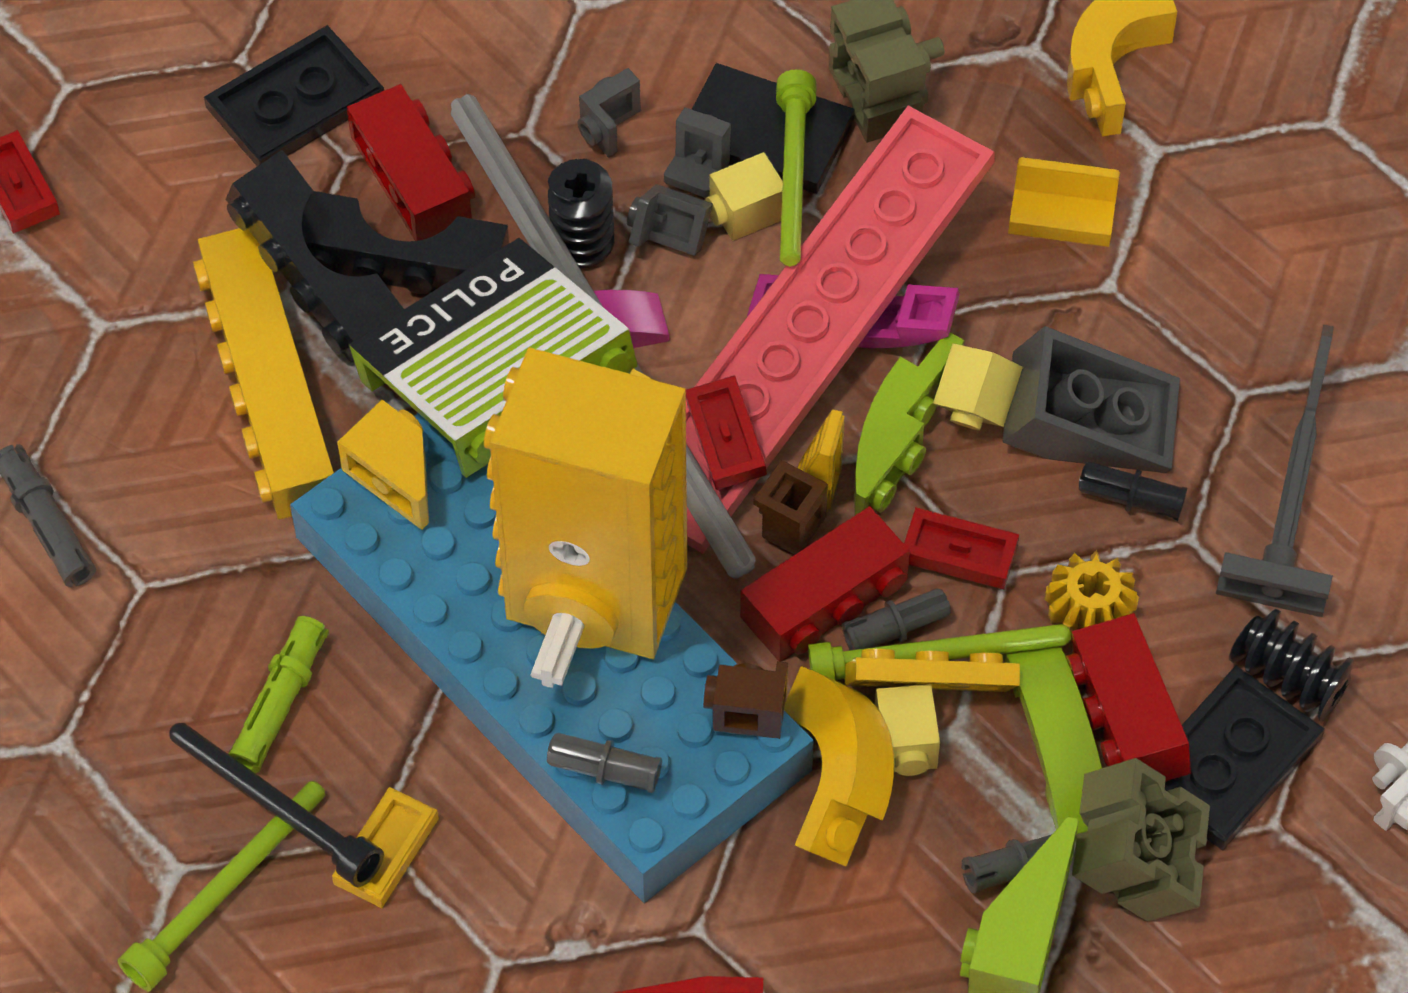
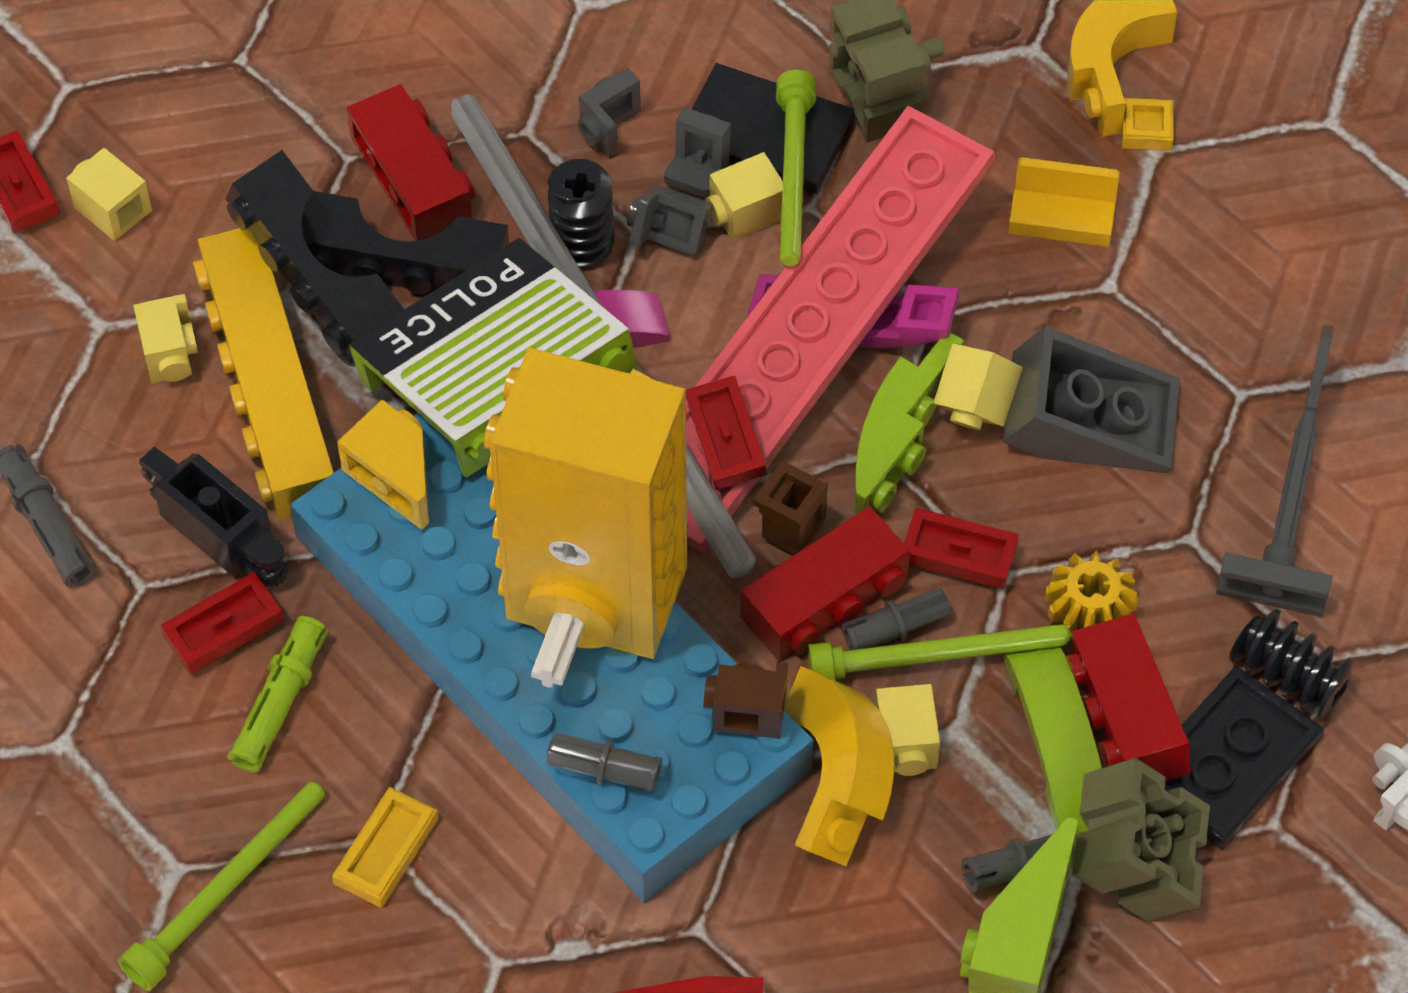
(109, 193): none -> light yellow brick
(166, 337): none -> light yellow brick
(215, 515): none -> black hinge
(222, 623): none -> red plate
(292, 96): black tile -> none
(354, 857): black piece -> none
(825, 453): yellow slope -> none
(982, 673): yellow plate -> none
(1132, 490): black axle -> none
(1147, 124): none -> yellow tile

